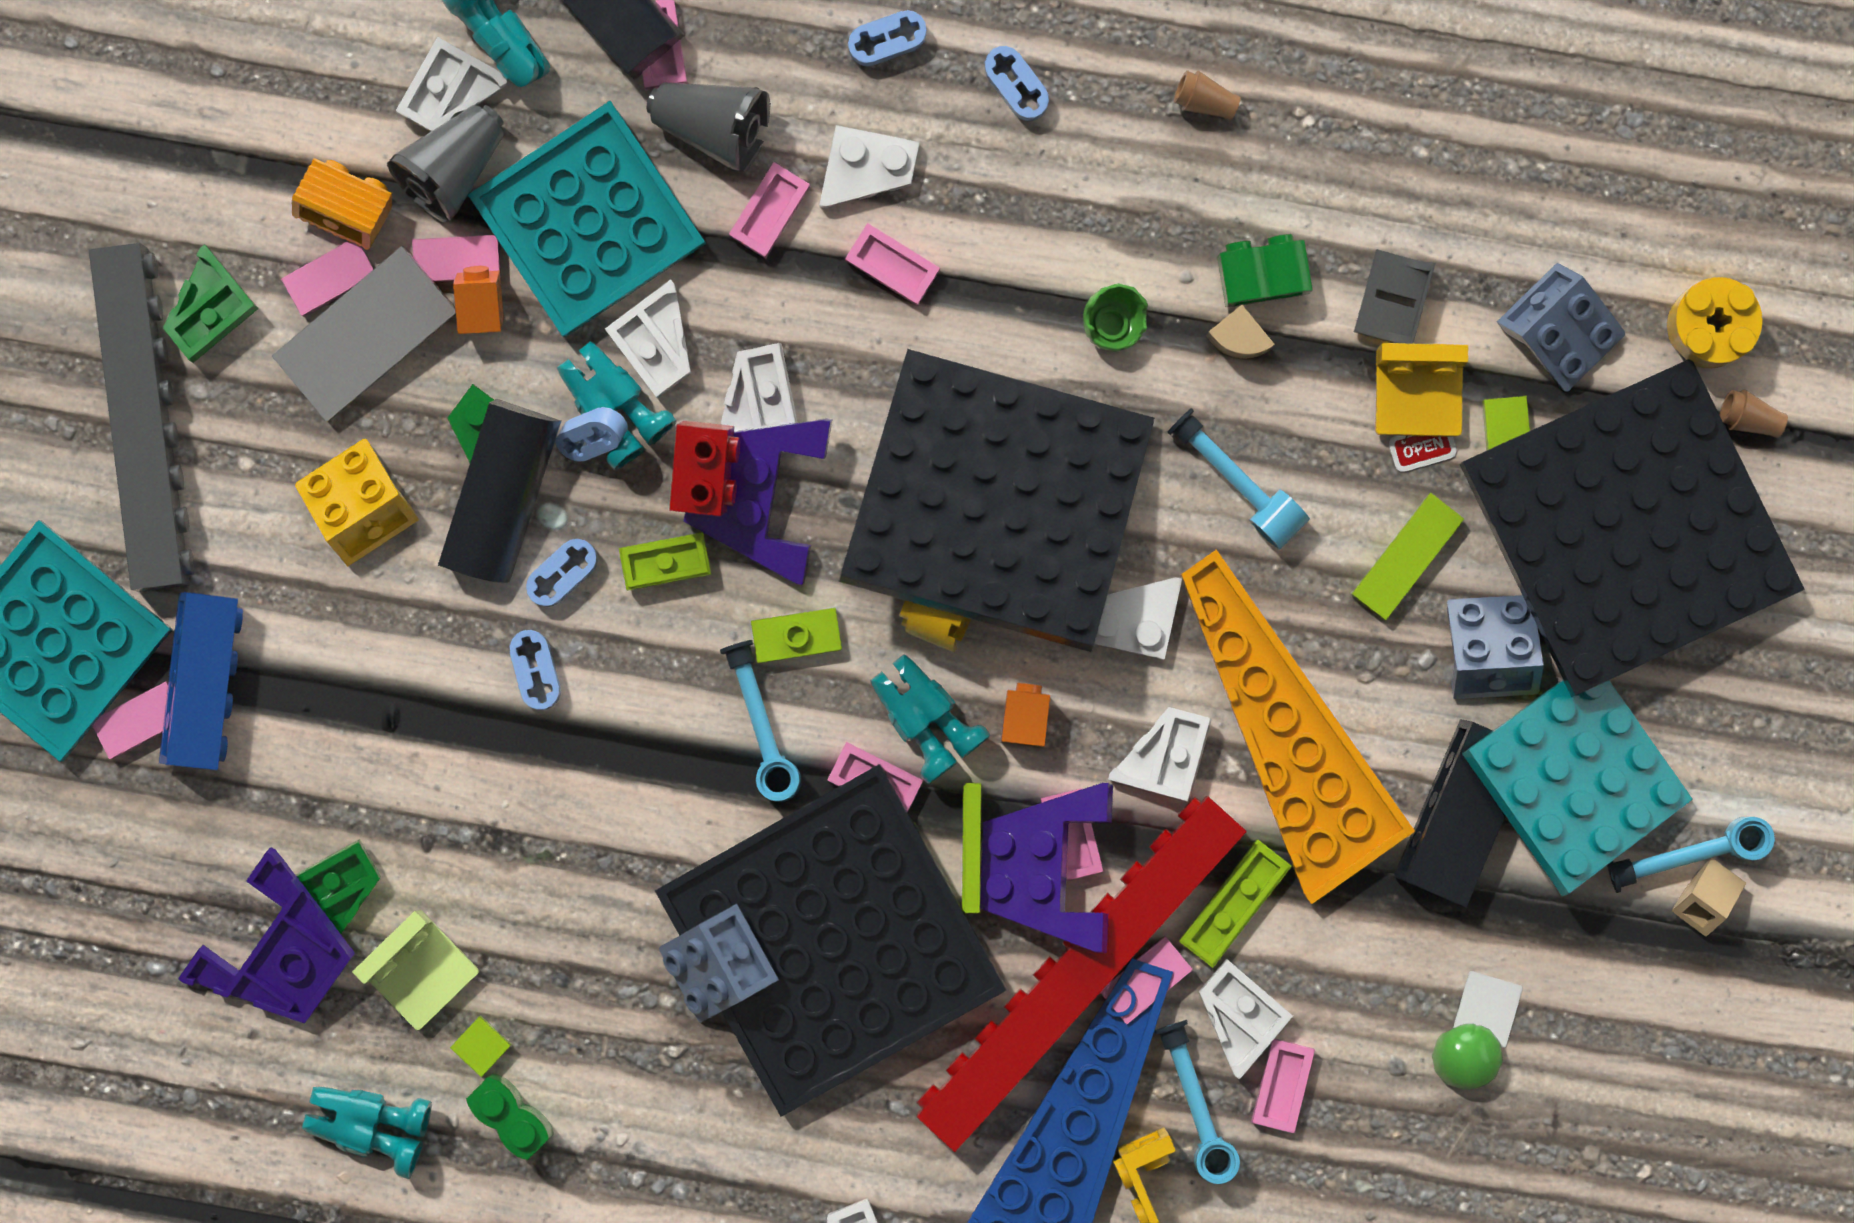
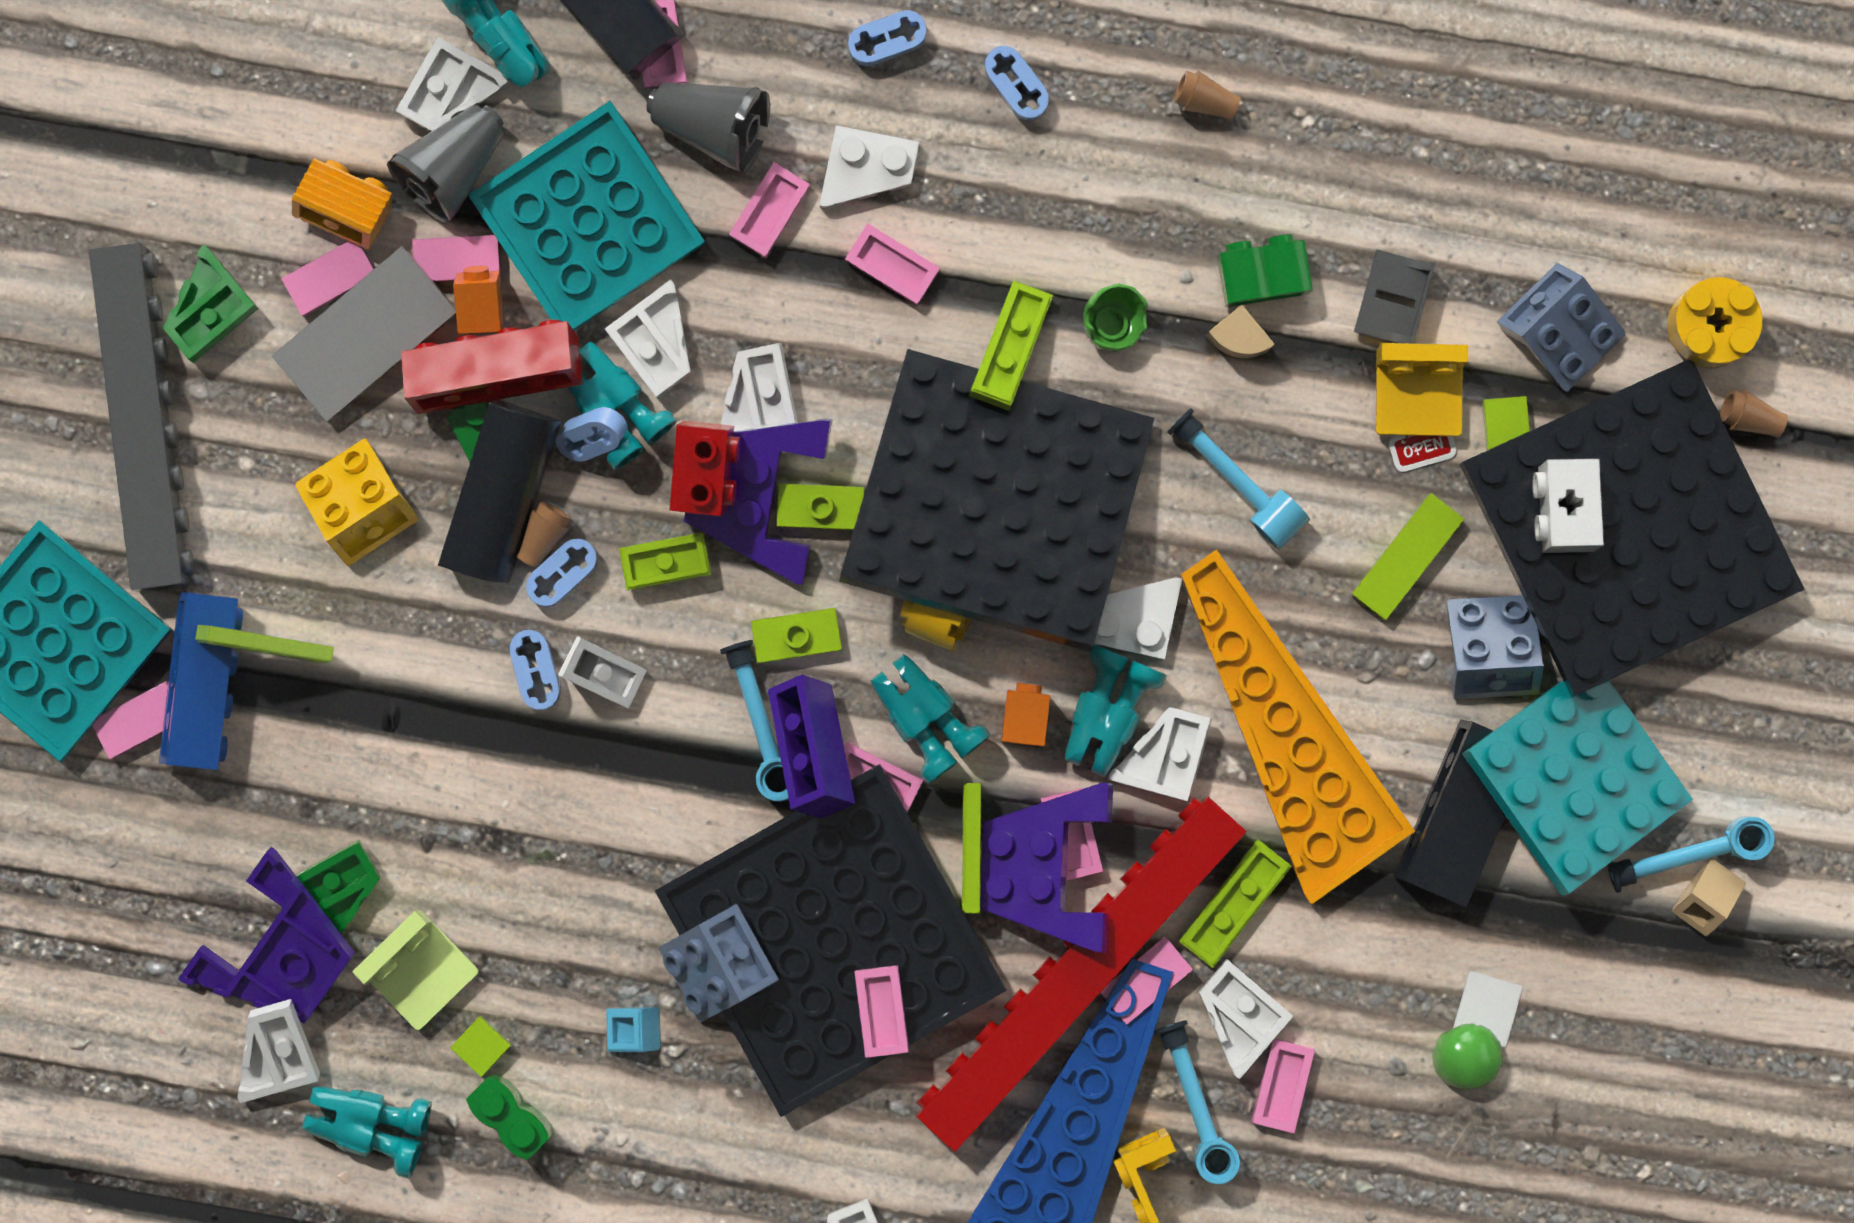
(264, 644): none -> lime tile
(275, 1053): none -> white wing
(491, 366): none -> brick
(543, 532): none -> medium nougat cone
(602, 672): none -> white slope
(633, 1029): none -> medium azure slope
(811, 746): none -> dark purple brick
(818, 506): none -> lime plate
(881, 1011): none -> bright pink tile
(1011, 345): none -> lime tile
(1106, 720): none -> teal piece
(1580, 486): none -> white brick

